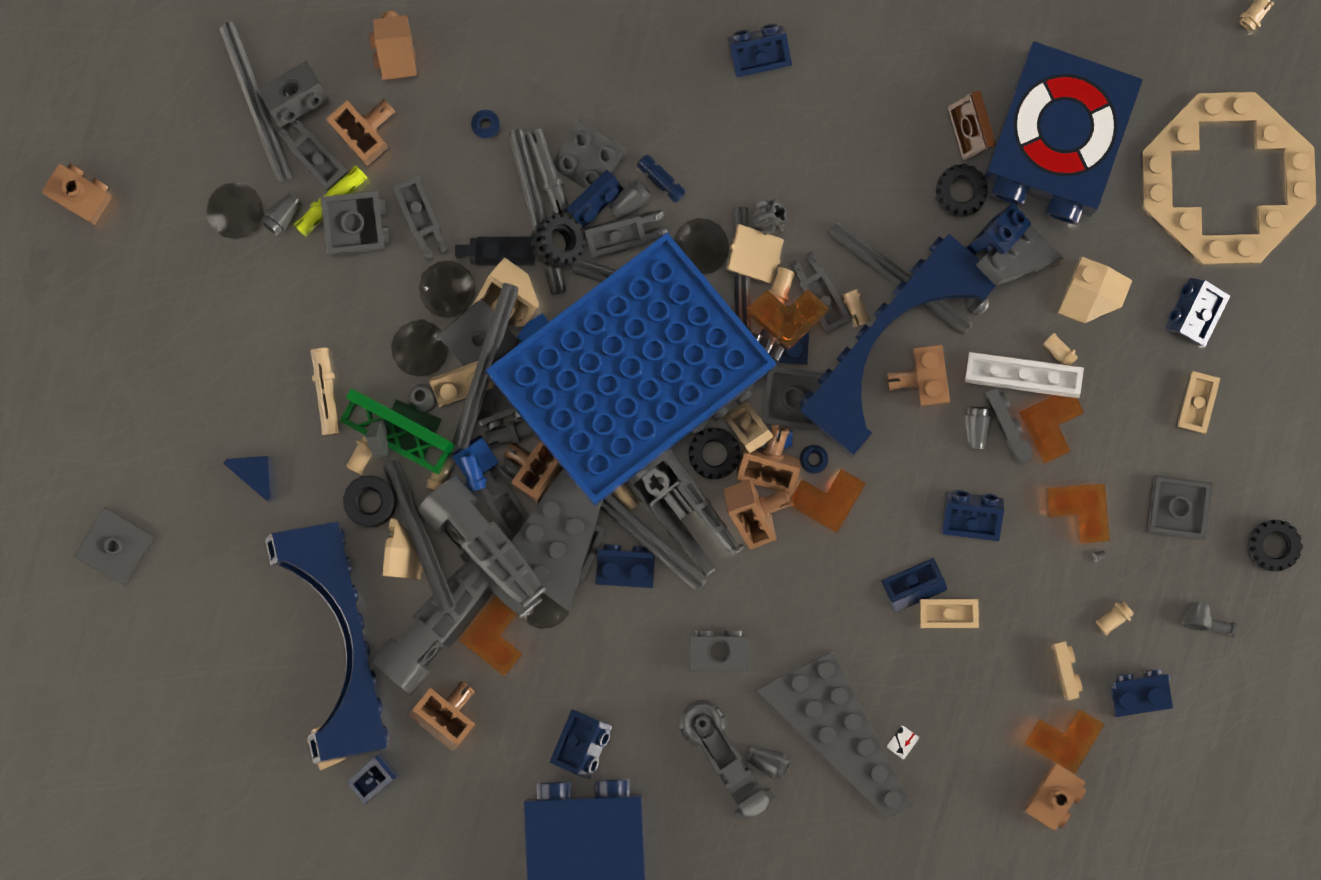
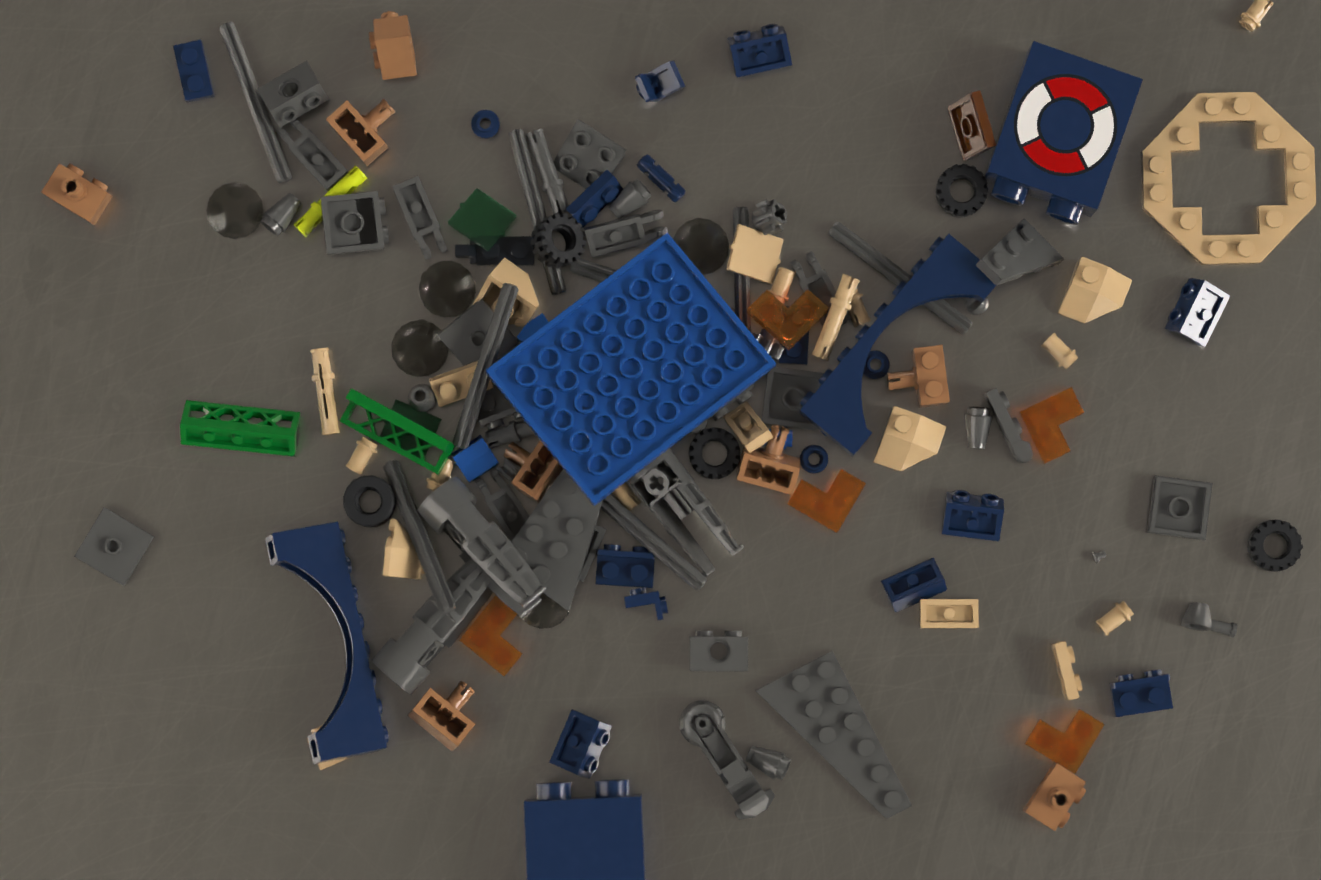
(193, 70): none -> dark blue plate
(238, 432): none -> green fence
(255, 473): dark blue slope -> none
(372, 778): dark blue slope -> none
(377, 438): dark grey tile -> none
(473, 472): blue pin -> none
(482, 219): none -> clear green piece
(640, 597): none -> dark blue bracket
(659, 82): none -> dark blue bracket
(753, 512): medium nougat brick -> none
(835, 316): none -> tan pin
(885, 365): none -> dark blue plate
(902, 742): white sticker -> none
(908, 439): none -> tan slope
(1001, 231): dark blue bracket -> none
(1024, 375): white plate -> none
(1088, 504): clear orange plate -> none
(1198, 402): tan plate -> none

